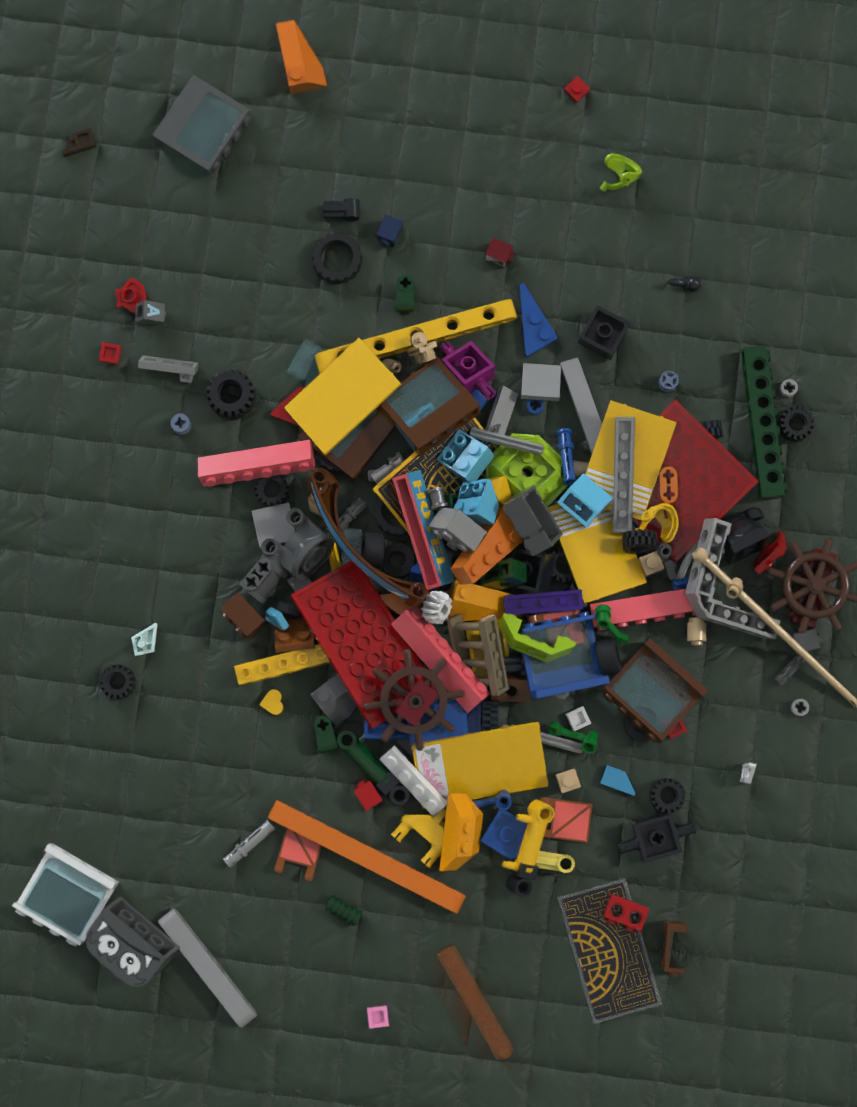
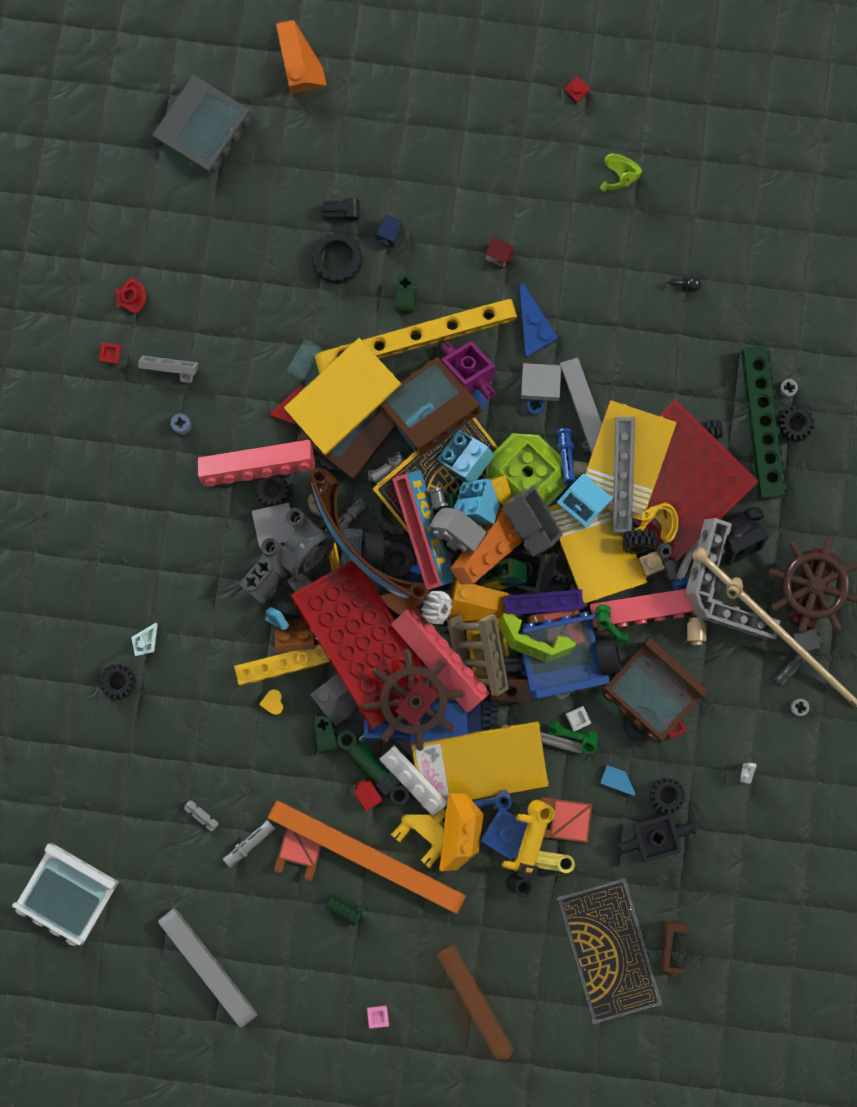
(80, 142): dark brown tile -> none
(129, 944): dark grey brick -> none
(150, 313): dark grey brick -> none
(201, 816): none -> light grey axle
(226, 379): black tyre -> none
(246, 618): reddish brown brick -> none
(392, 365): tan arm -> none
(423, 351): tan hips -> none
(501, 411): light grey hinge -> none
(506, 441): light grey axle -> none
(567, 780): tan brick -> none
(603, 332): black brick -> none
(627, 908): red brick -> none
(664, 485): orange beam -> none
(671, 378): sand blue wheel -> none
(770, 553): red wing -> none

